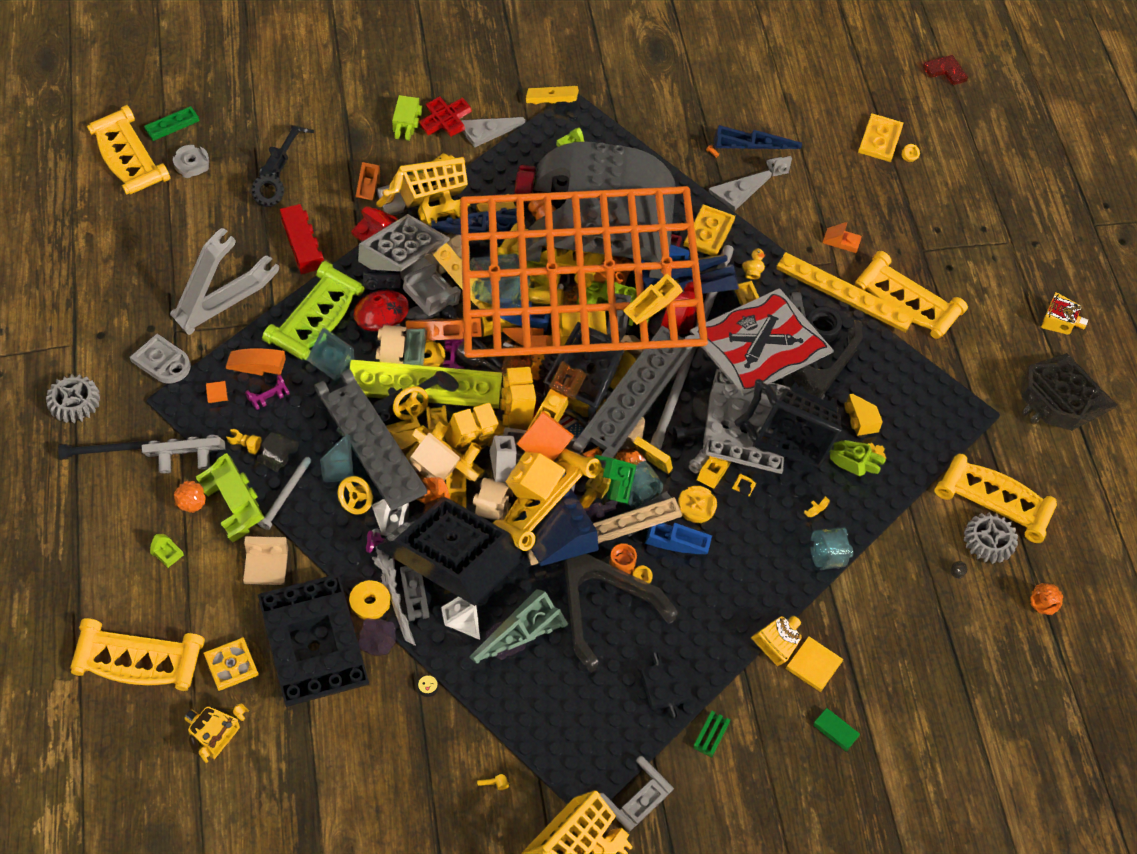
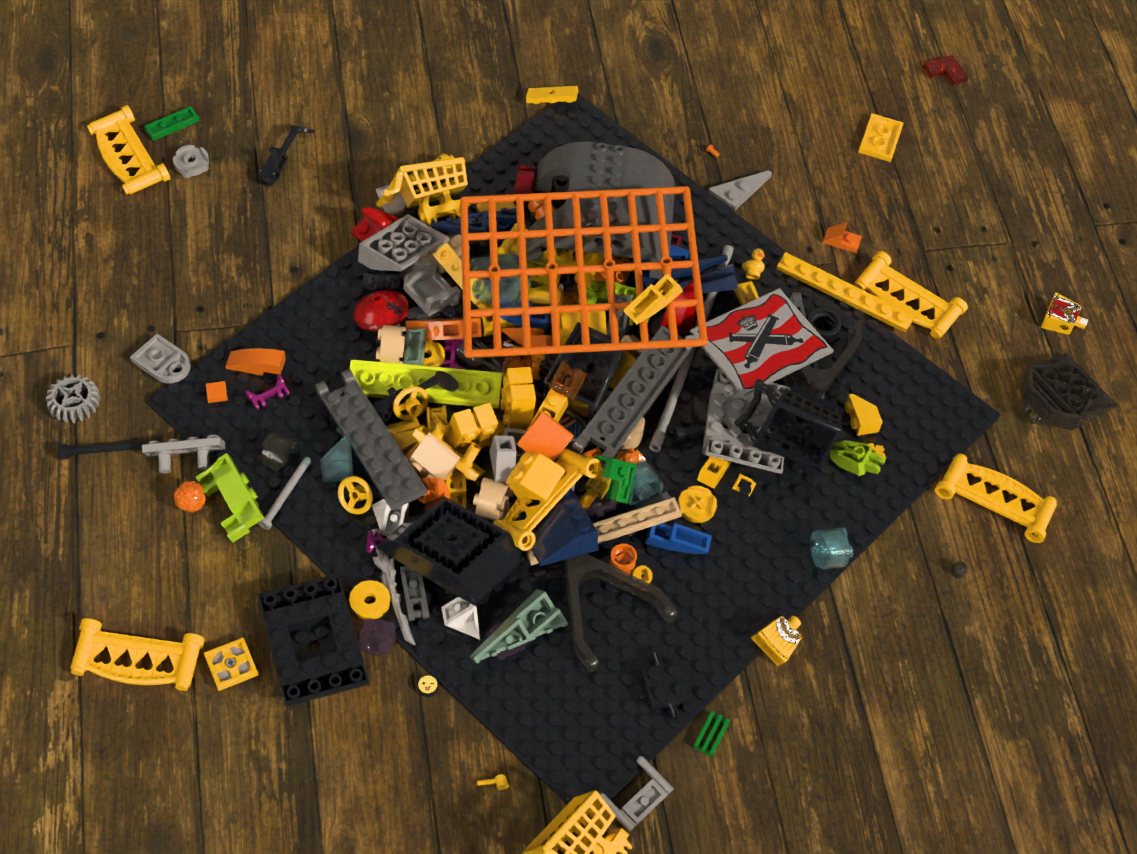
(165, 550): lime tile -> none
(196, 308): light grey piece -> none
(213, 729): torso -> none
(251, 442): yellow piece -> none
(265, 560): tan bracket -> none
(279, 190): black tyre -> none
(300, 238): red brick -> none
(331, 280): lime piece -> none
(331, 354): clear light blue slope -> none
(368, 181): orange slope -> none
(406, 116): lime hinge -> none
(445, 116): red plate -> none
(484, 130): light grey wing -> none
(574, 136): lime tile -> none
(653, 455): yellow tile -> none
(697, 463): light grey pin -> none
(711, 230): yellow tile -> none
(732, 138): dark blue wedge -> none
(781, 165): light grey bracket -> none
(814, 664): yellow tile -> none
(817, 508): yellow piece -> none
(836, 729): green tile -> none
(910, 153): yellow tile -> none
(995, 533): light grey gear -> none
(1046, 598): orange piece -> none

